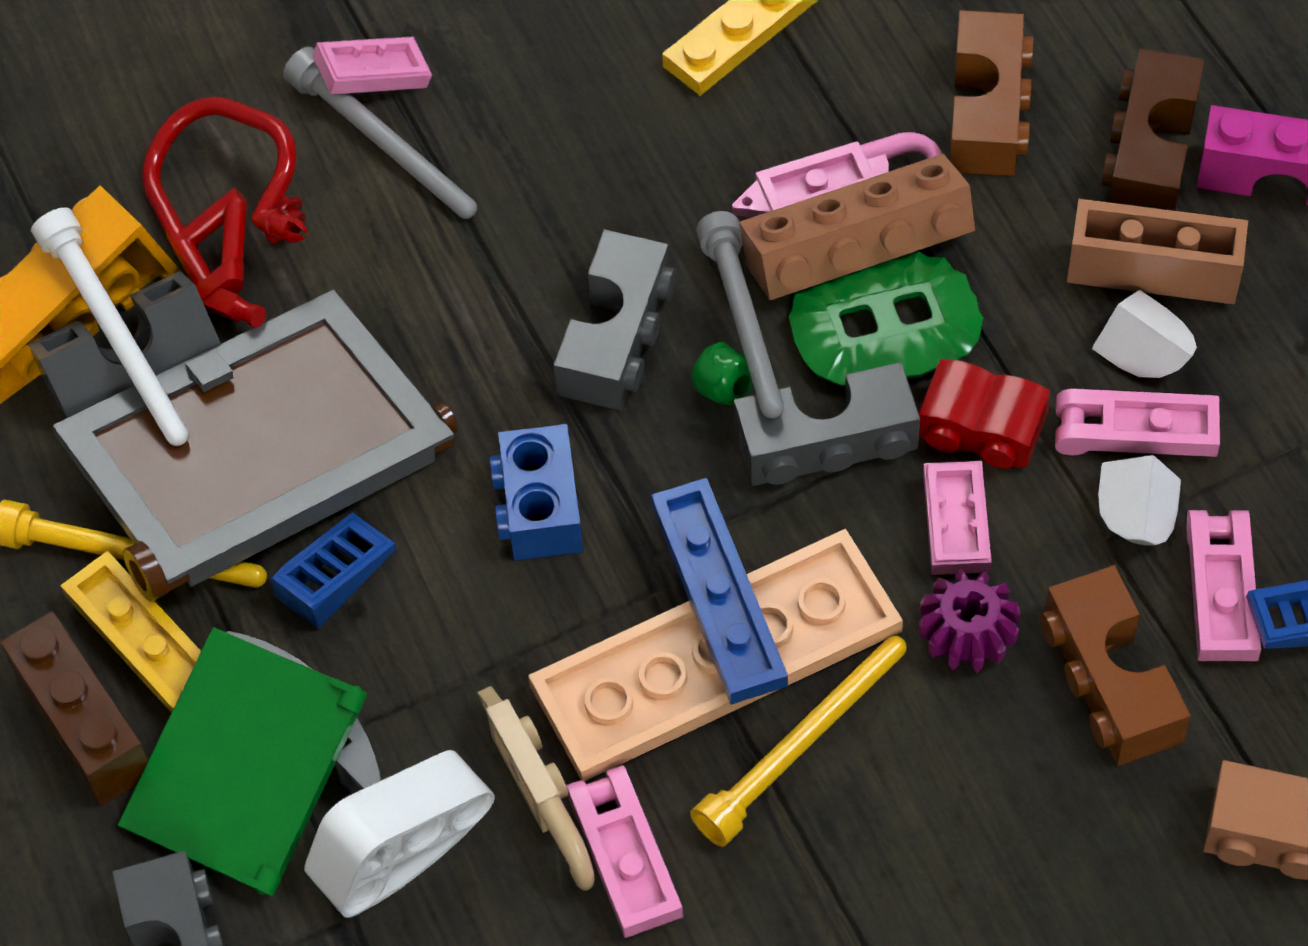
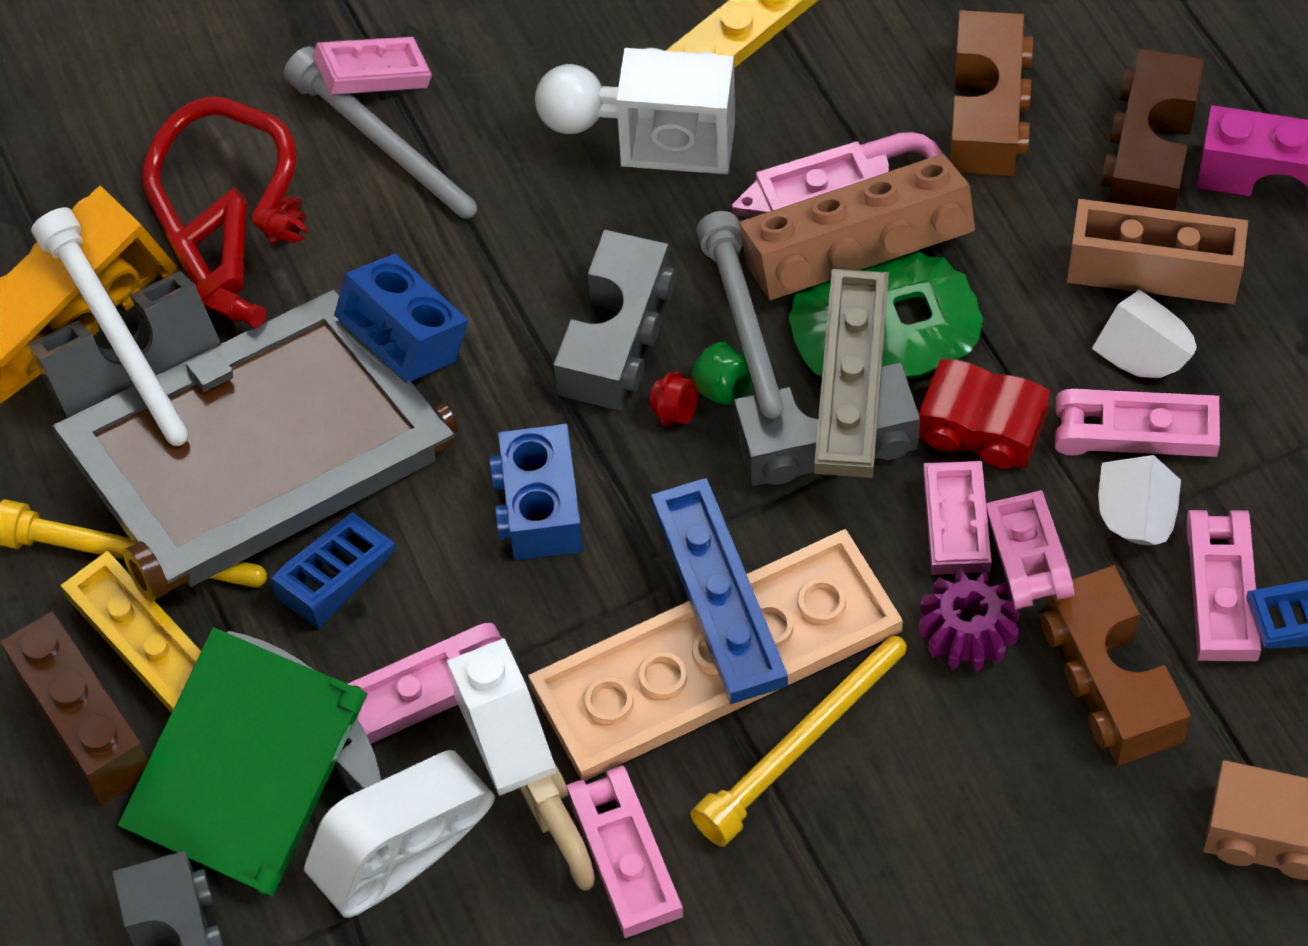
(400, 317): none -> blue brick
(416, 685): none -> bright pink plate
(501, 716): none -> white slope
(668, 106): none -> white brick
(674, 399): none -> red plate
(851, 373): none -> dark tan tile
(1029, 549): none -> bright pink plate

